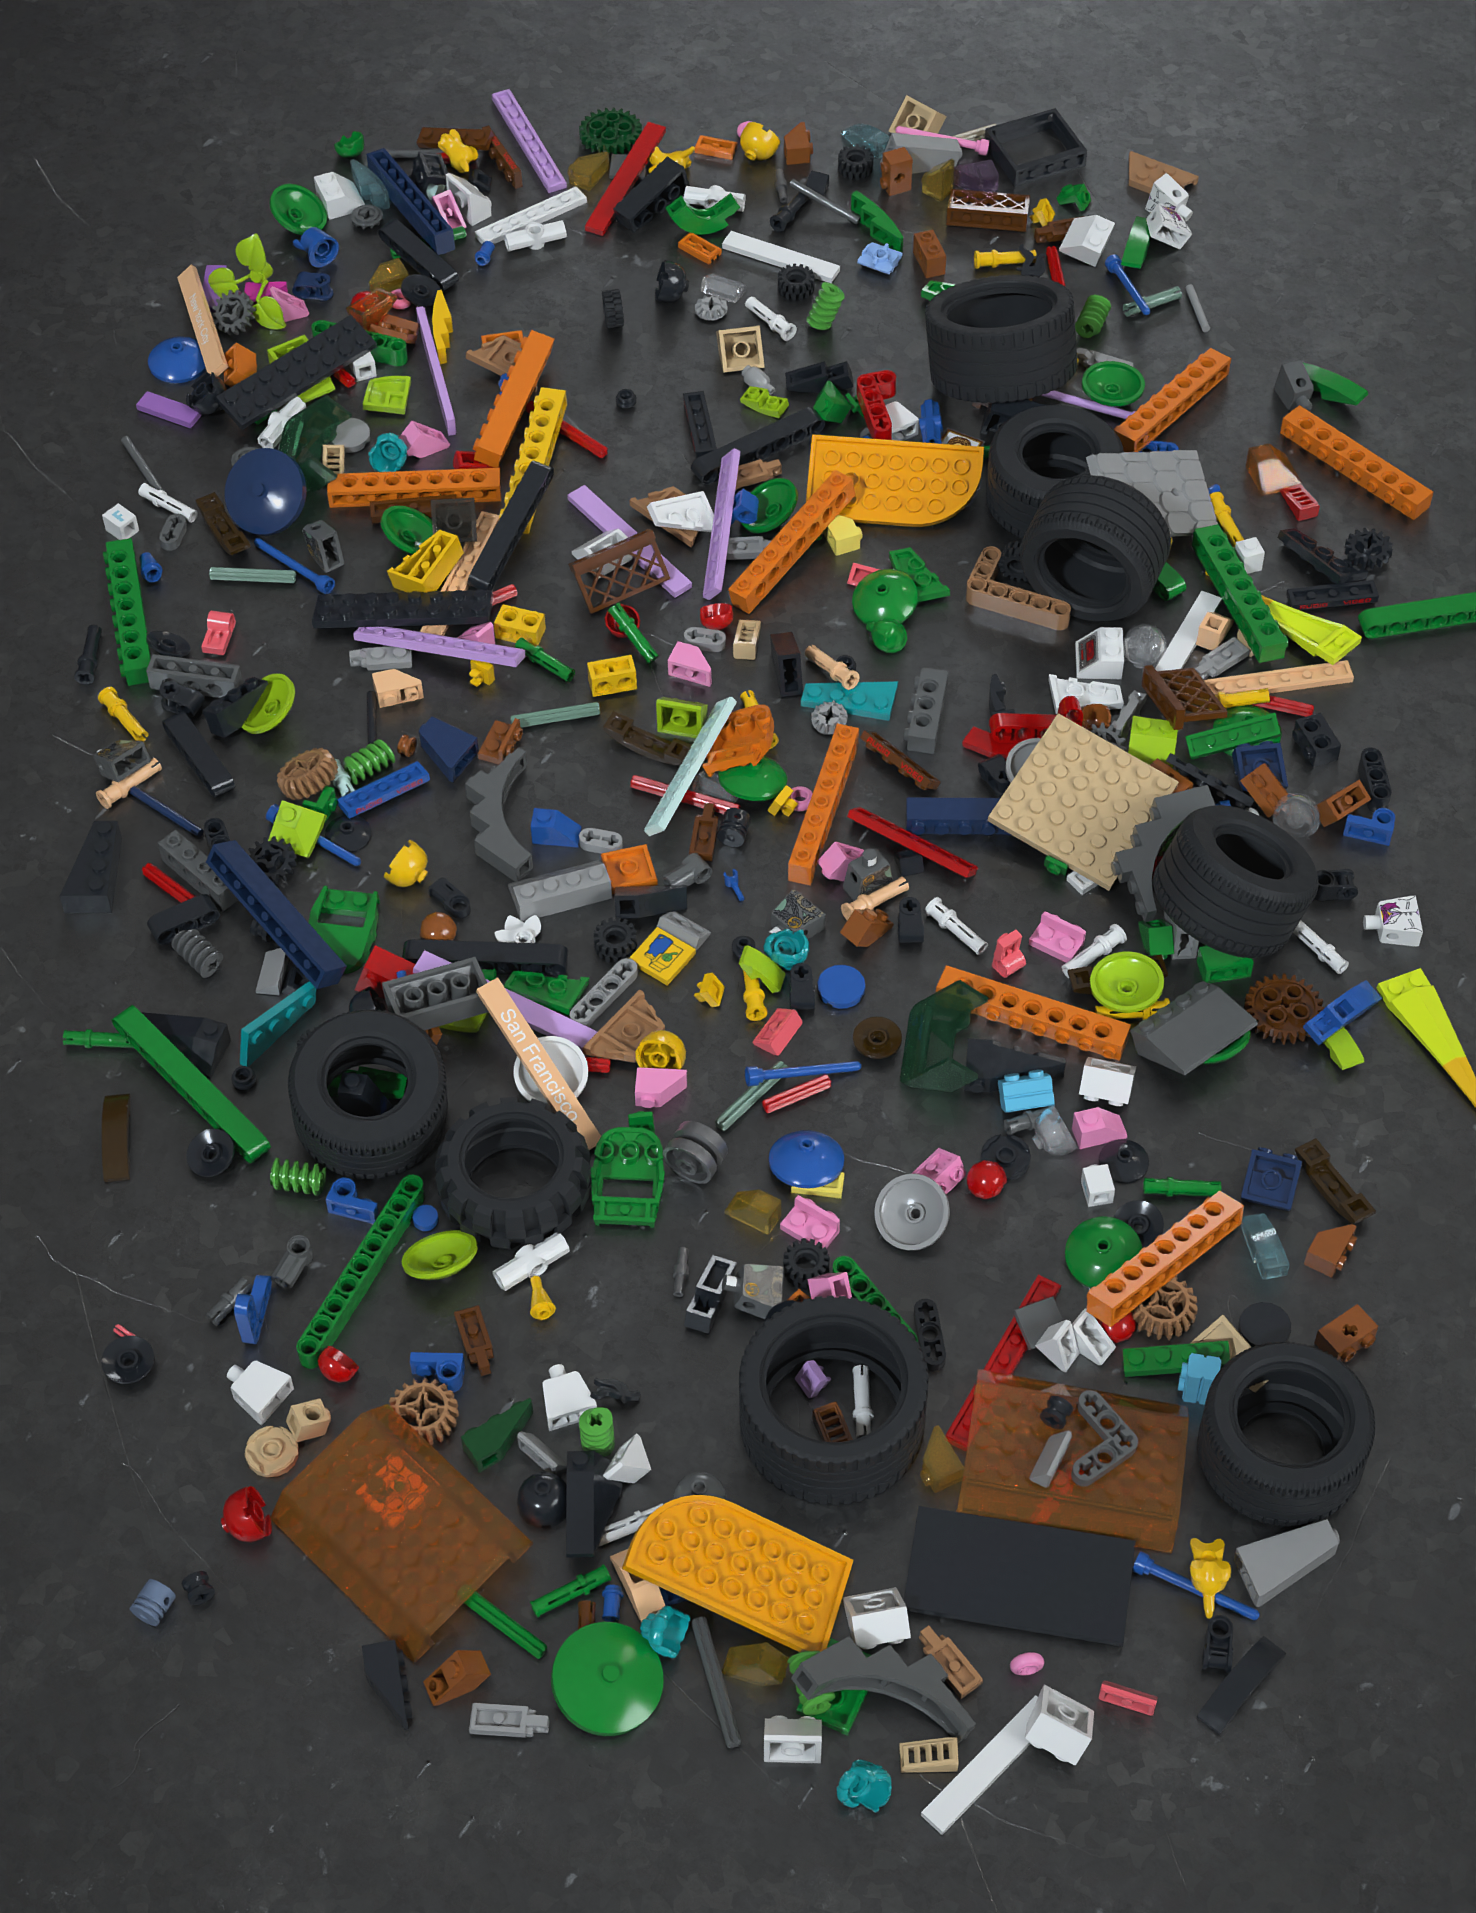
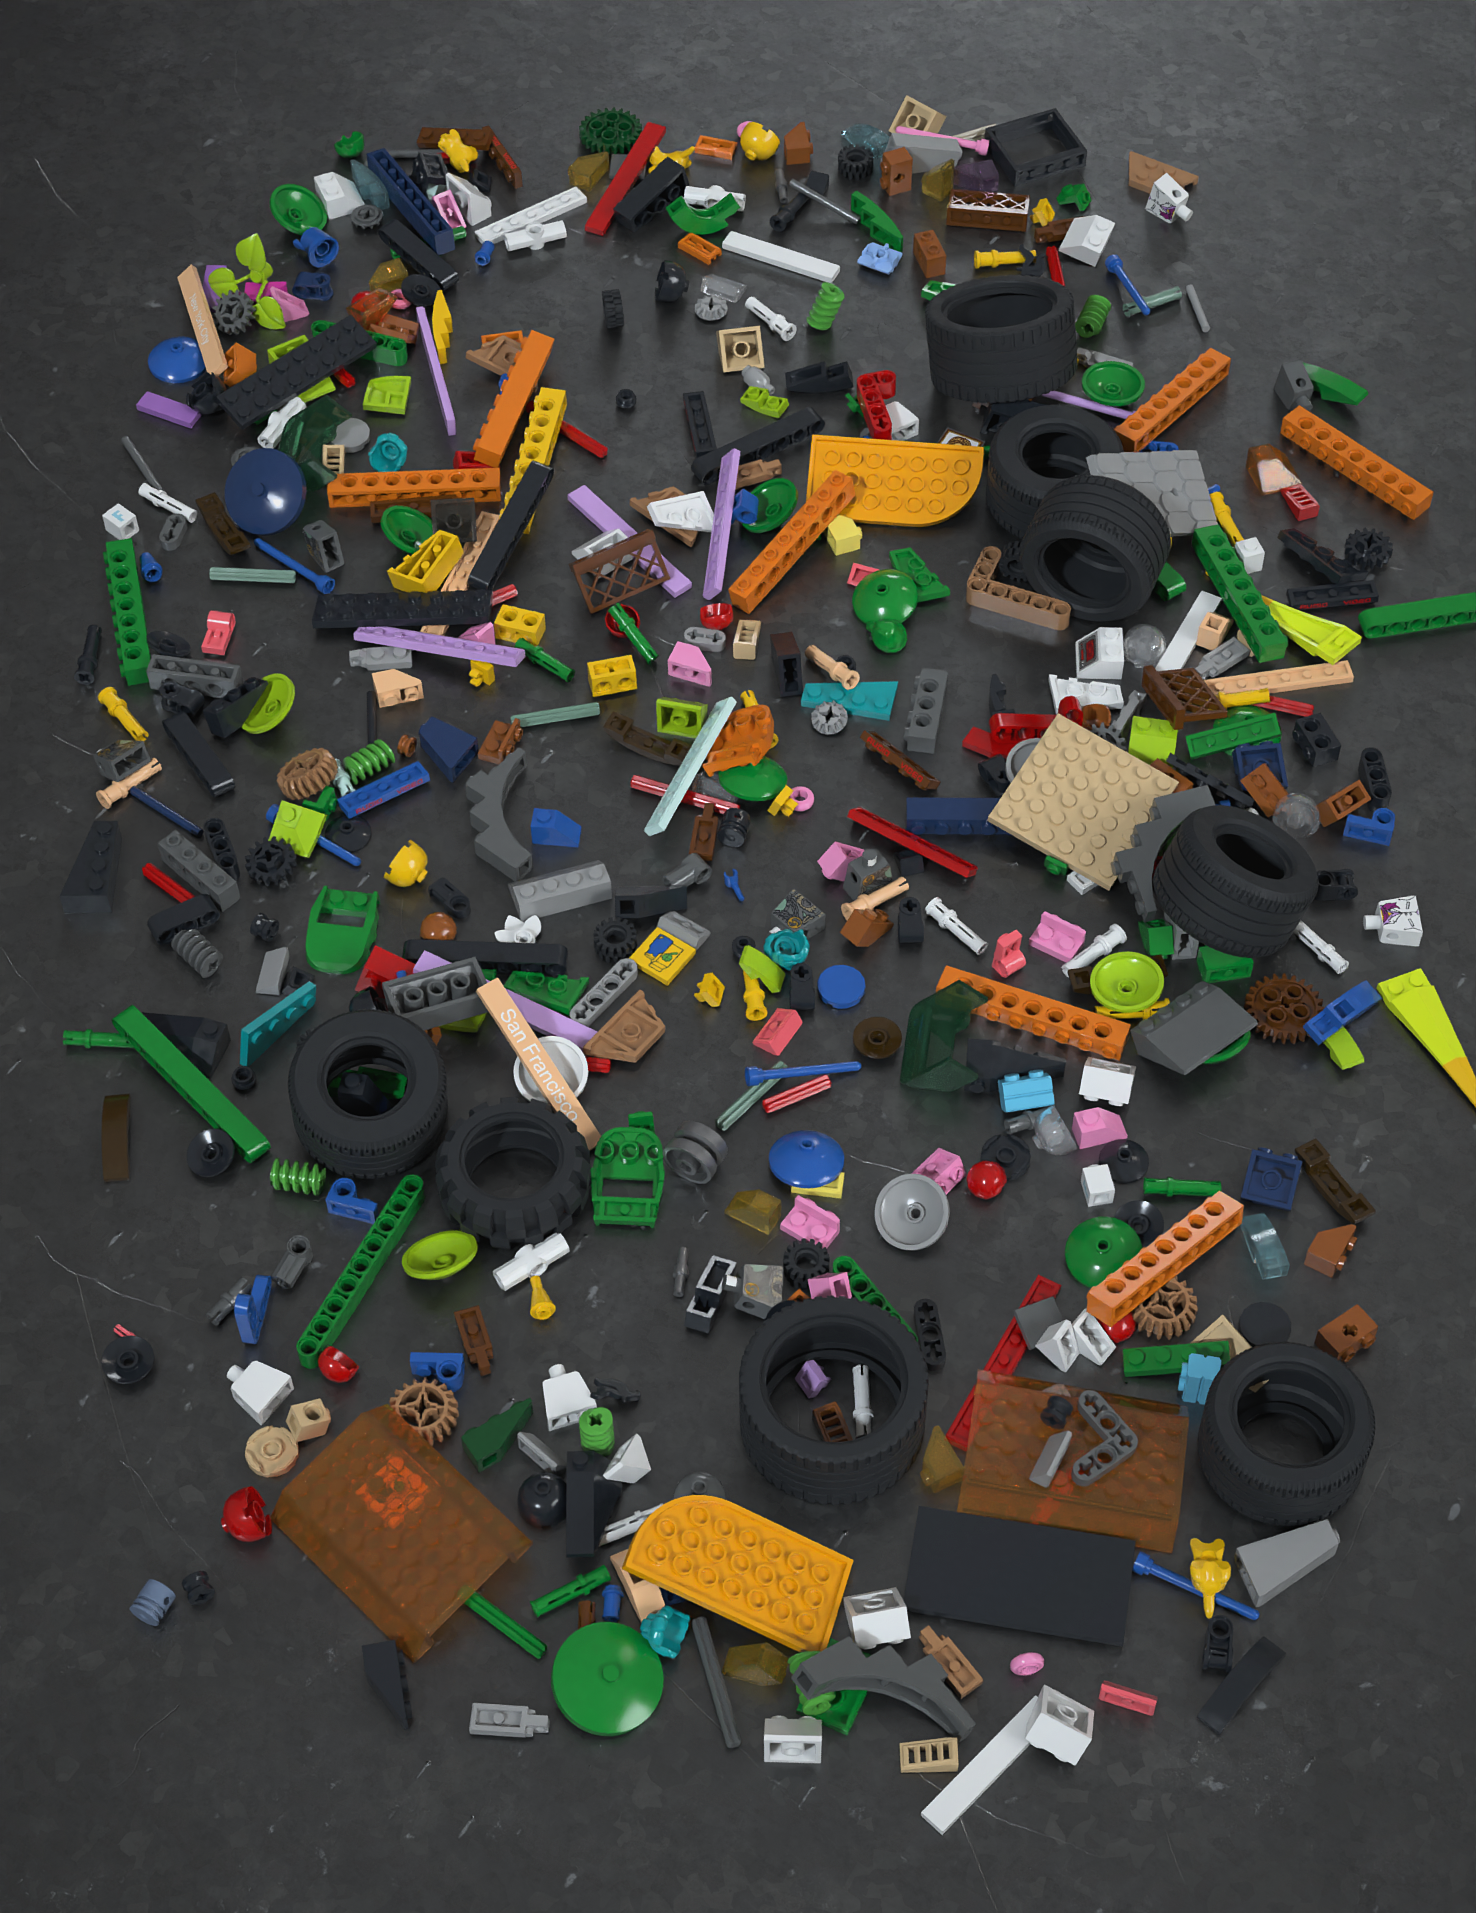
(276, 914): dark blue brick -> none
(364, 367): white brick -> none
(423, 440): bright pink slope -> none
(425, 1217): blue tile -> none
(457, 1676): dark orange slope -> none
(529, 141): lavender tile -> none
(601, 840): light grey beam -> none
(630, 867): orange tile -> none
(658, 1086): bright pink slope -> none
(661, 1050): yellow cylinder -> none
(745, 547): light grey hinge -> none
(796, 290): black tyre -> none
(823, 804): orange brick -> none
(831, 404): green slope -> none
(864, 1785): teal hair -> none
(931, 422): blue piece -> none
(1137, 244): green slope -> none
(1168, 226): white torso -> none

